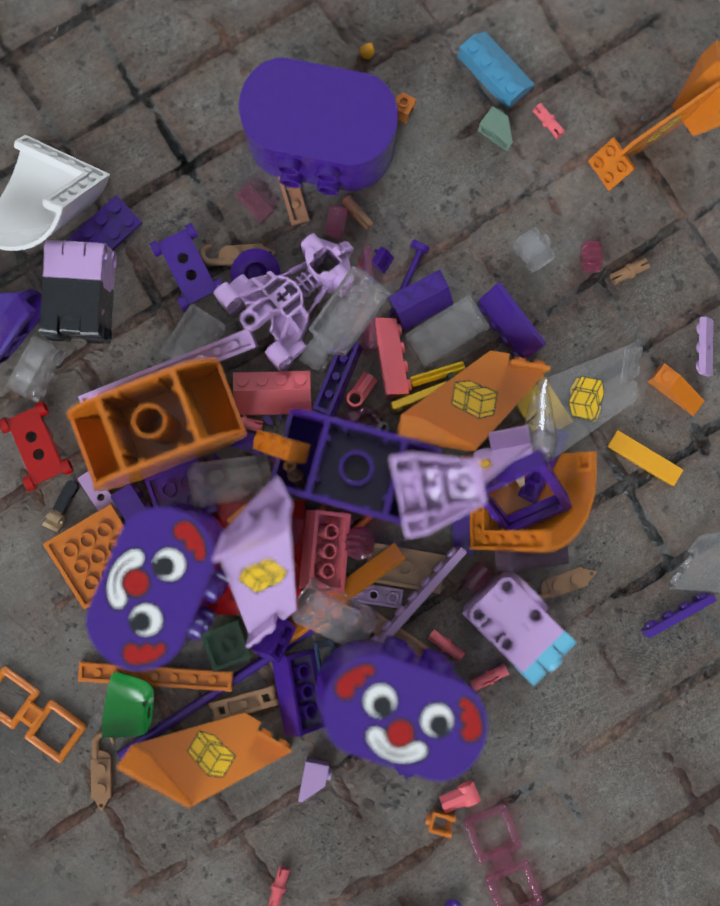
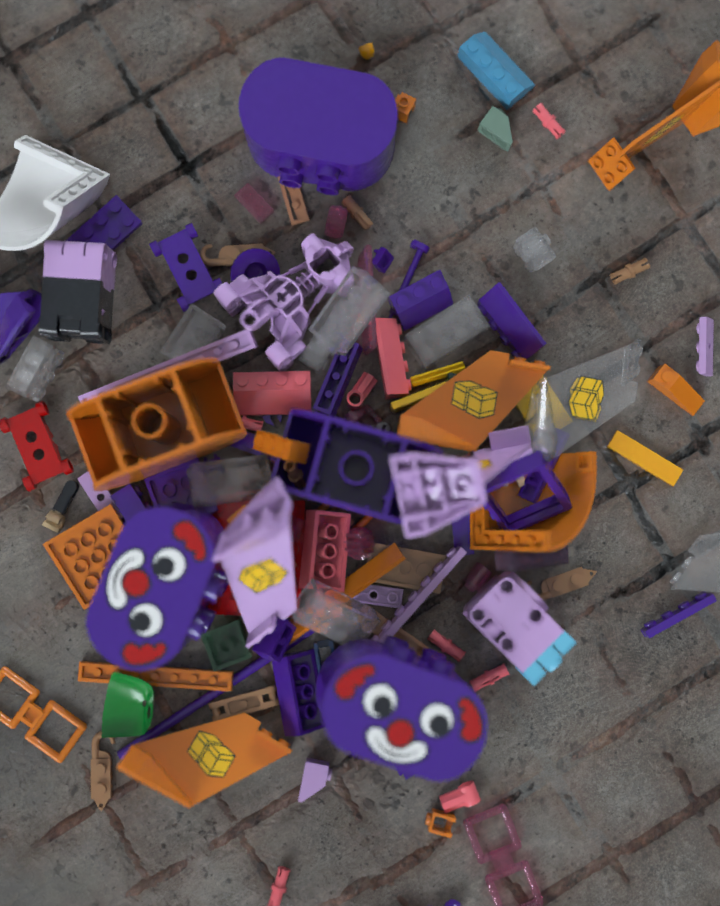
(591, 256): clear pink gear -> none

